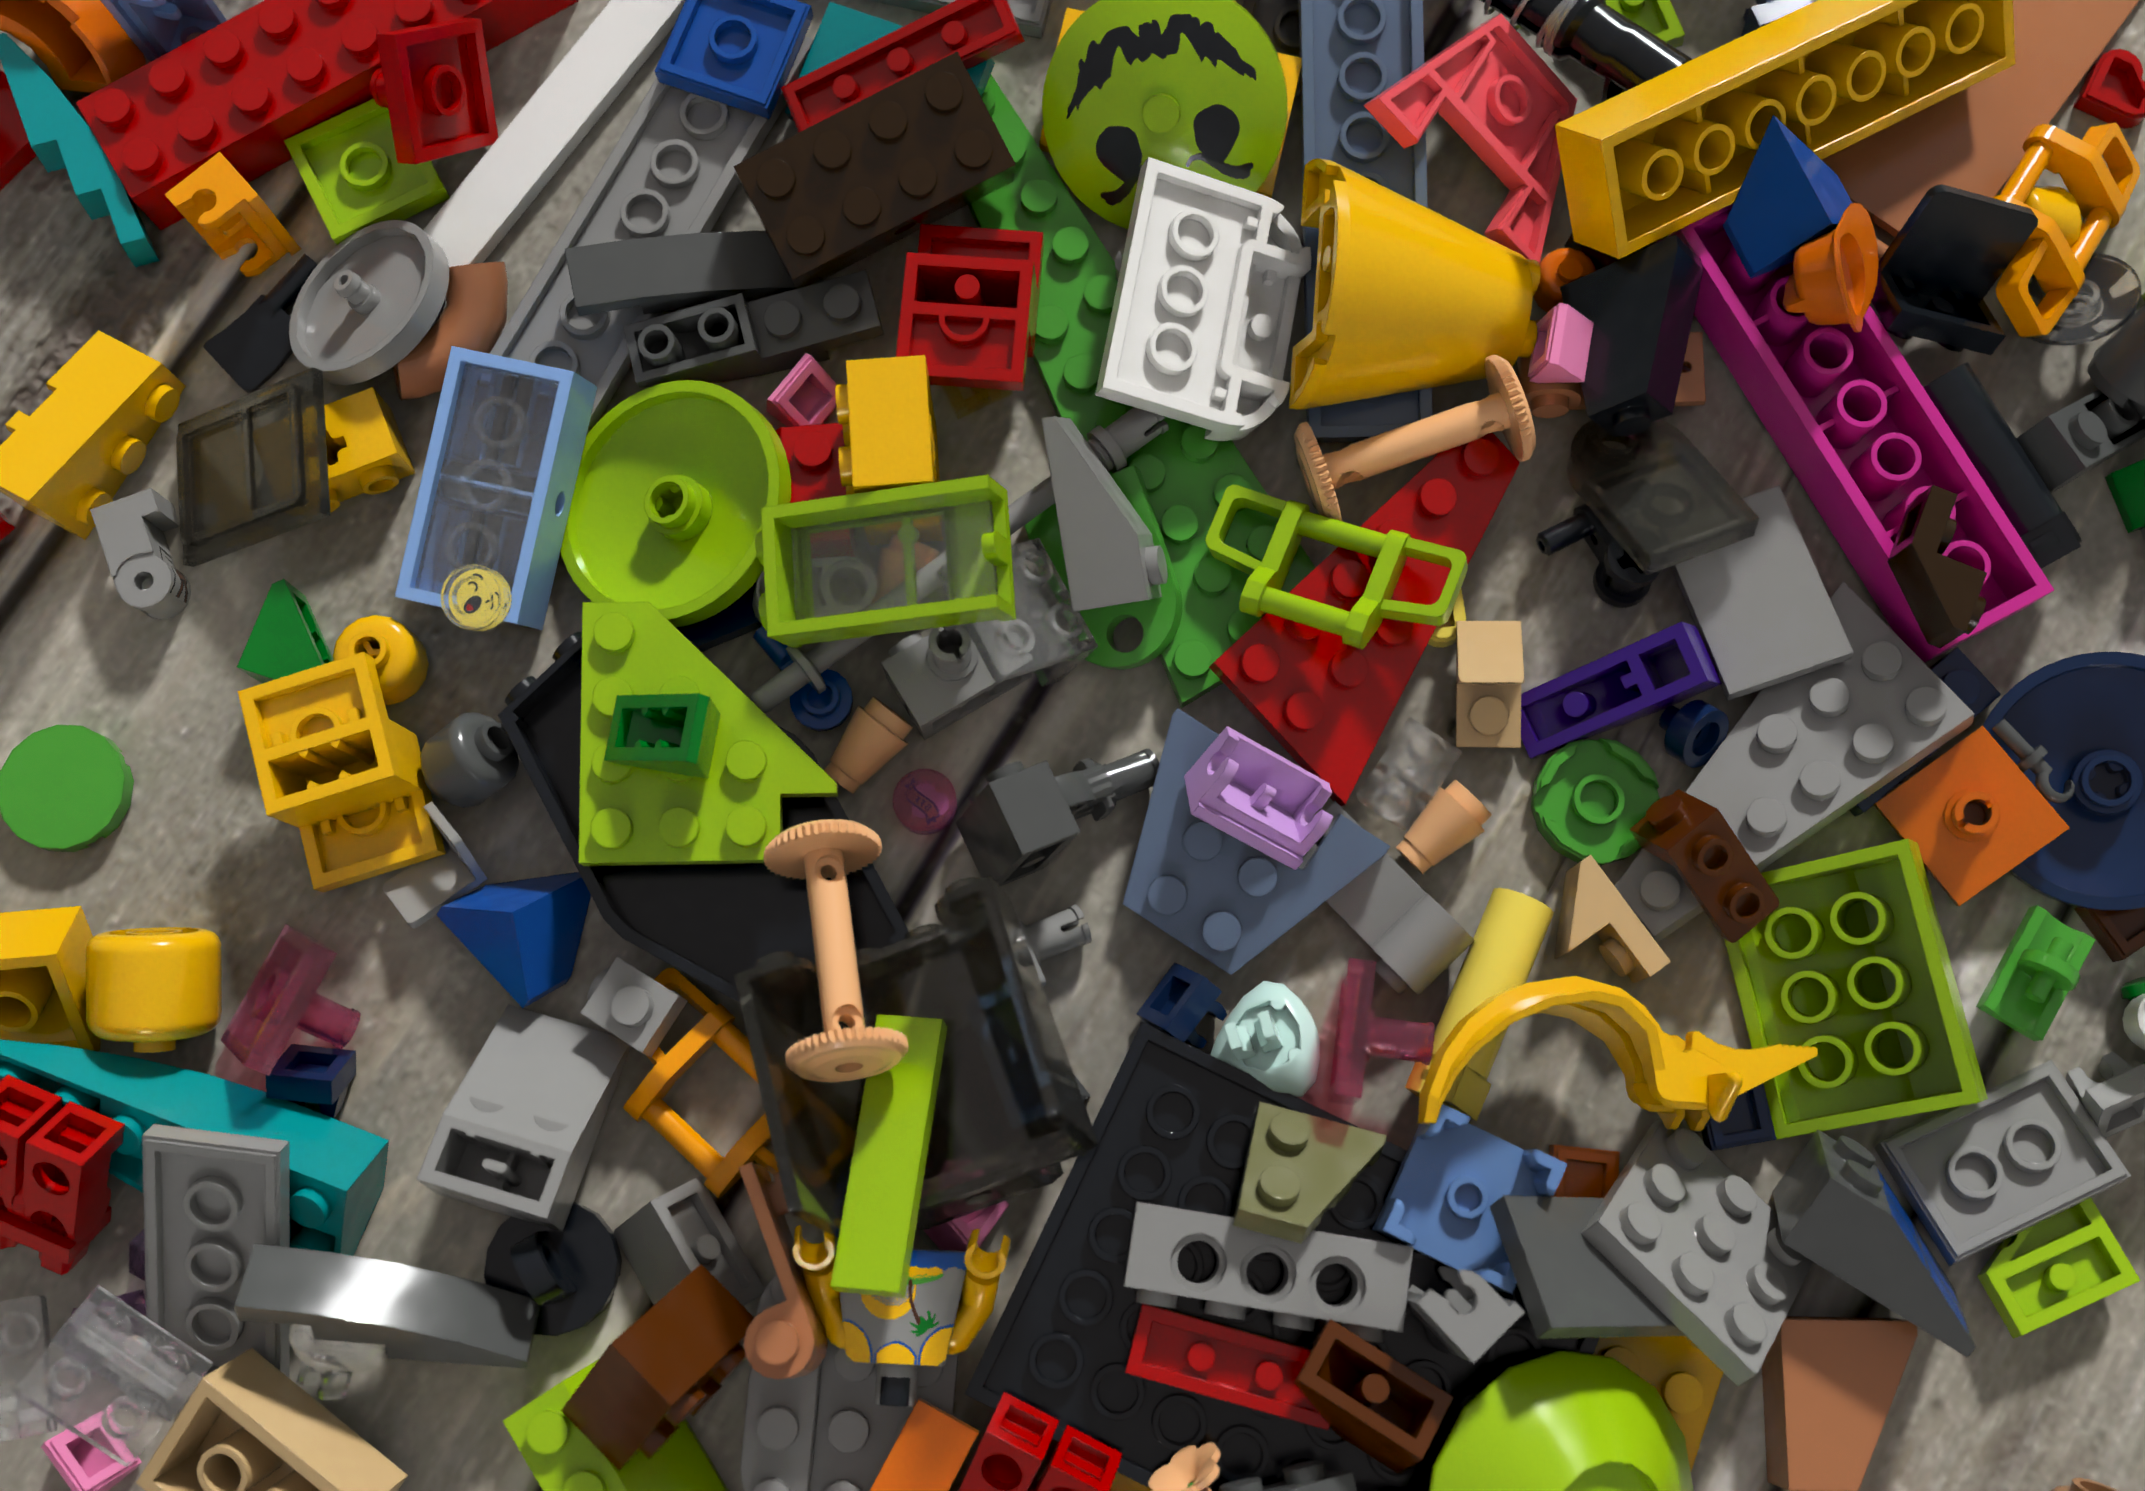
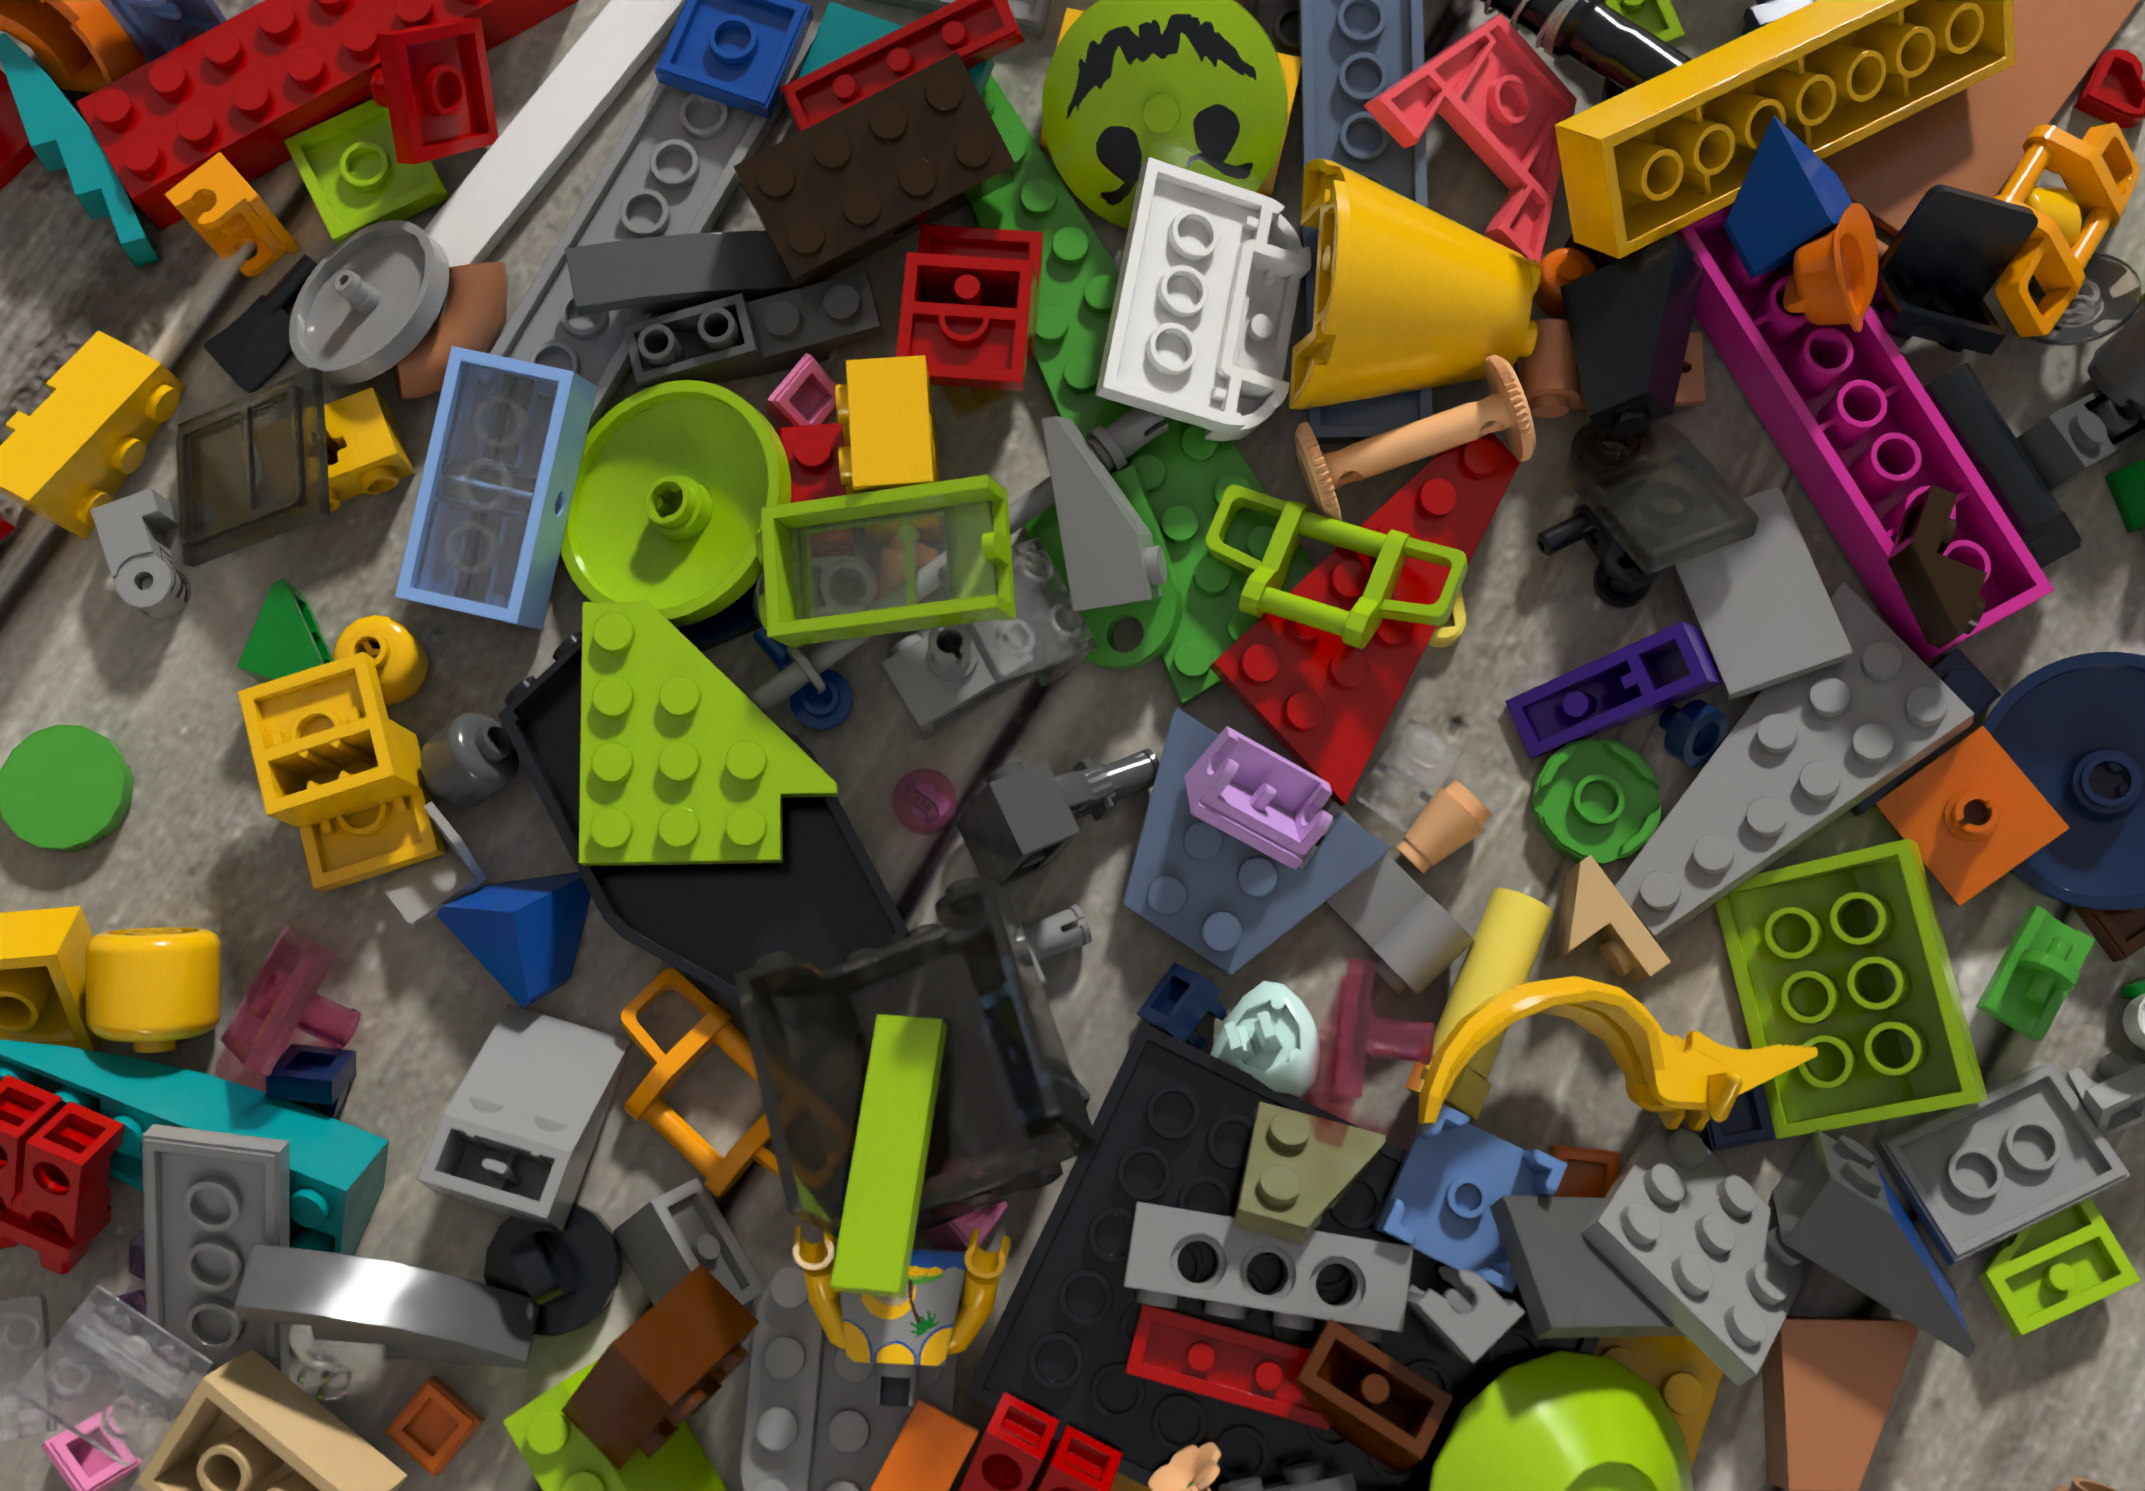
(434, 1425): none -> orange tile
(476, 597): clear tile -> none
(632, 1006): light grey bracket -> none
(664, 733): green slope -> none
(789, 1336): nougat door -> none
(815, 853): light nougat hose -> none
(867, 744): light nougat cone -> none
(1488, 684): tan slope -> none
(1561, 347): bright pink slope -> none
(1709, 860): reddish brown bracket -> none
(2033, 760): dark grey hand -> none

